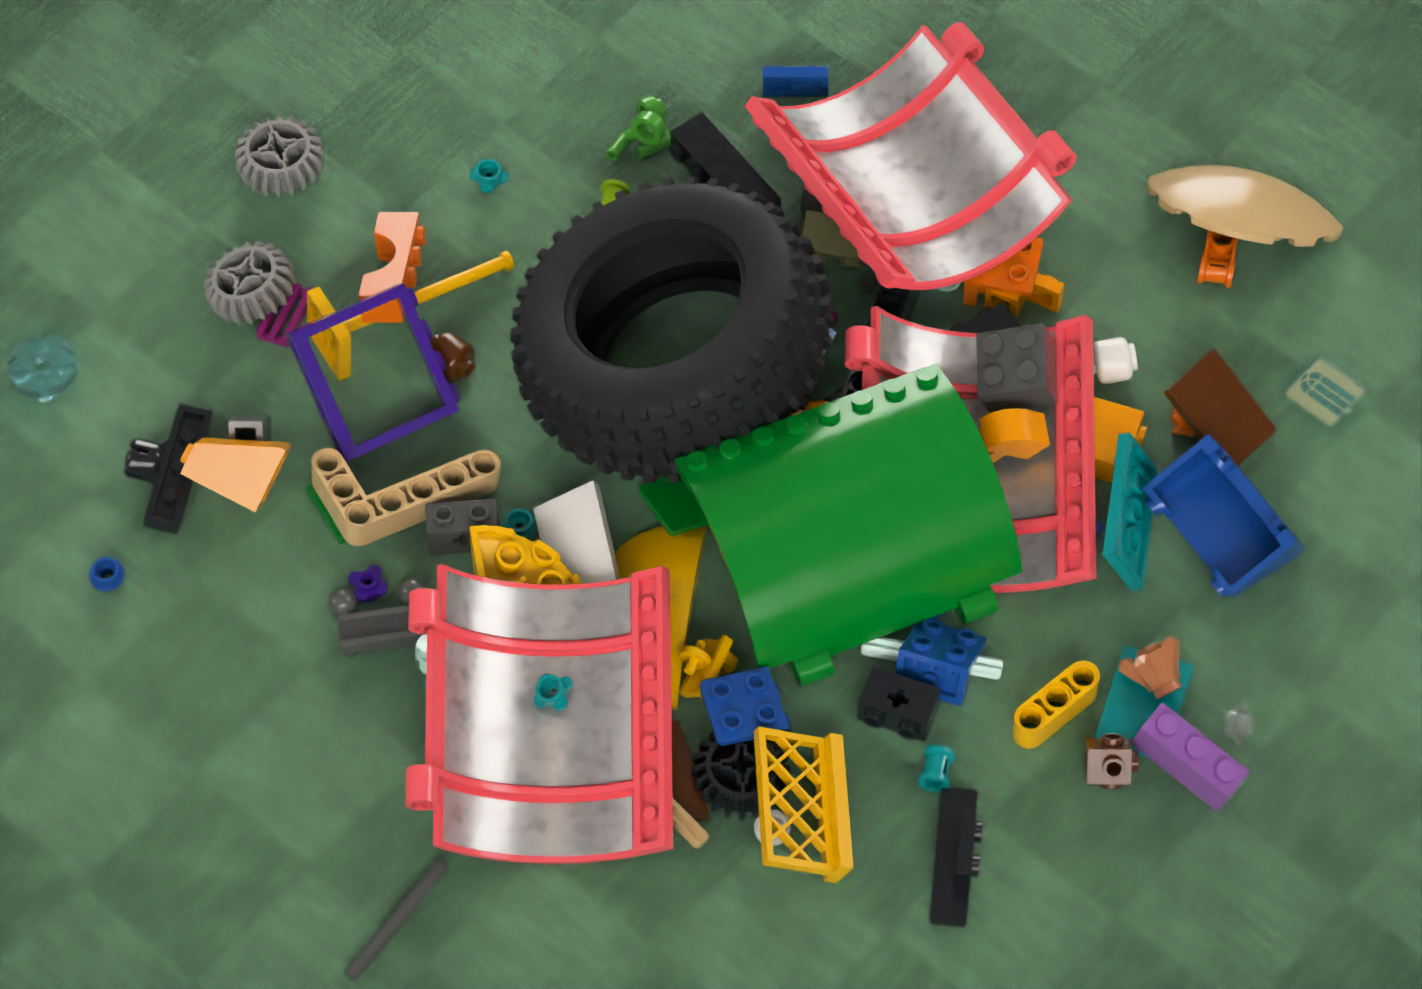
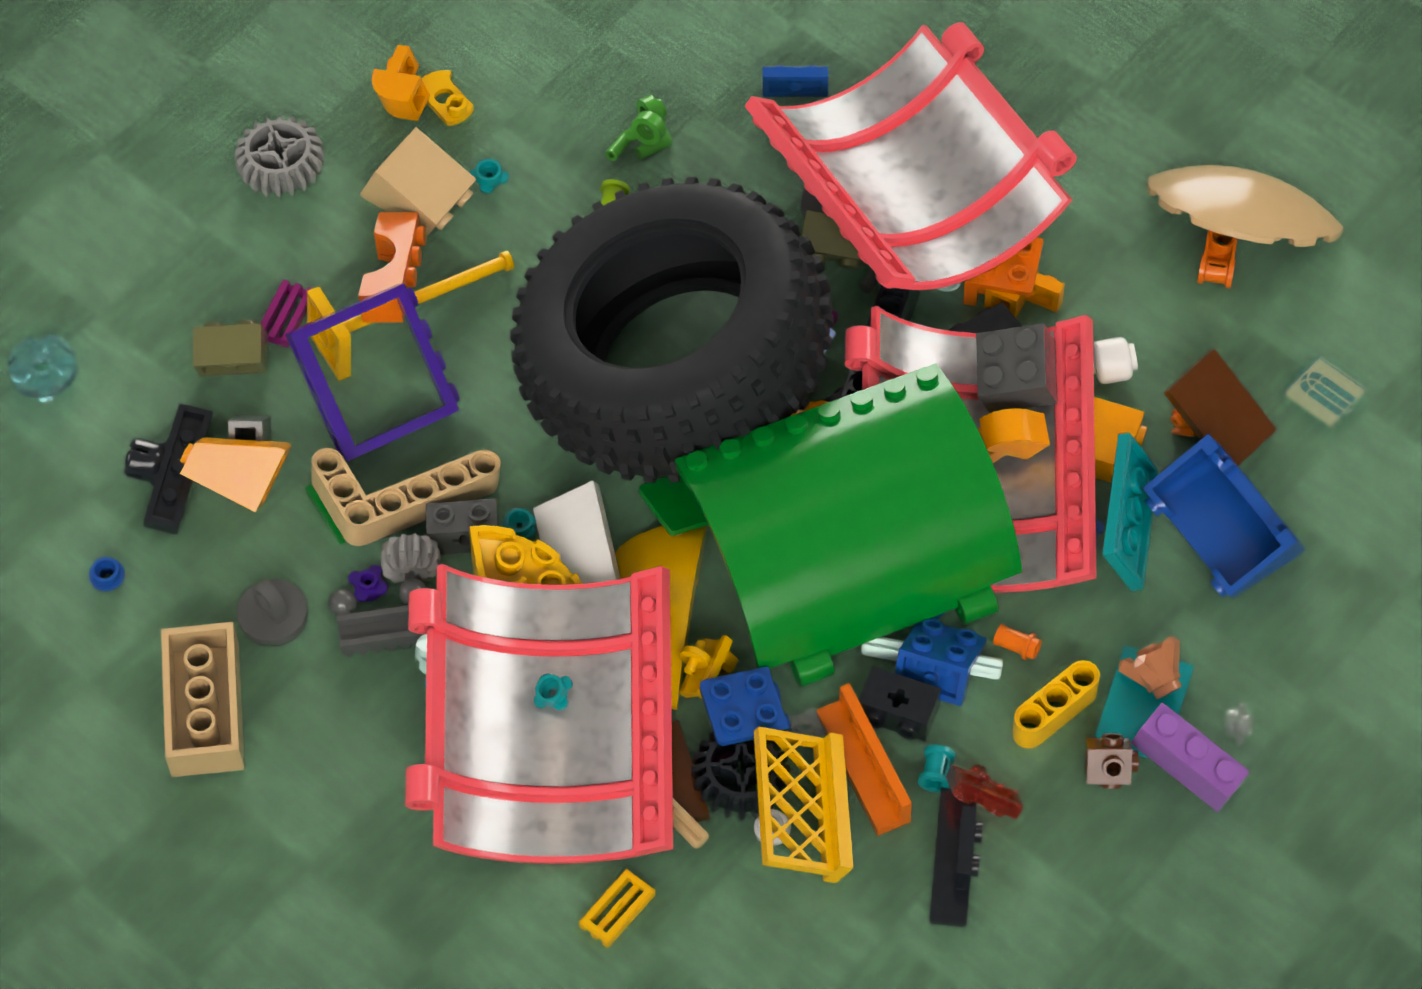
(202, 699): none -> tan brick
(230, 348): none -> olive brick
(252, 289): light grey gear -> none
(272, 612): none -> dark grey tile
(395, 921): dark grey bar -> none
(399, 87): none -> light orange brick
(410, 558): none -> light grey gear
(420, 180): none -> tan slope
(456, 354): reddish brown head -> none
(457, 106): none -> yellow piece
(630, 914): none -> yellow tile
(711, 155): black brick -> none
(810, 718): none -> clear plate
(867, 763): none -> orange fence
(981, 789): none -> clear red plate
(1018, 642): none -> orange pin

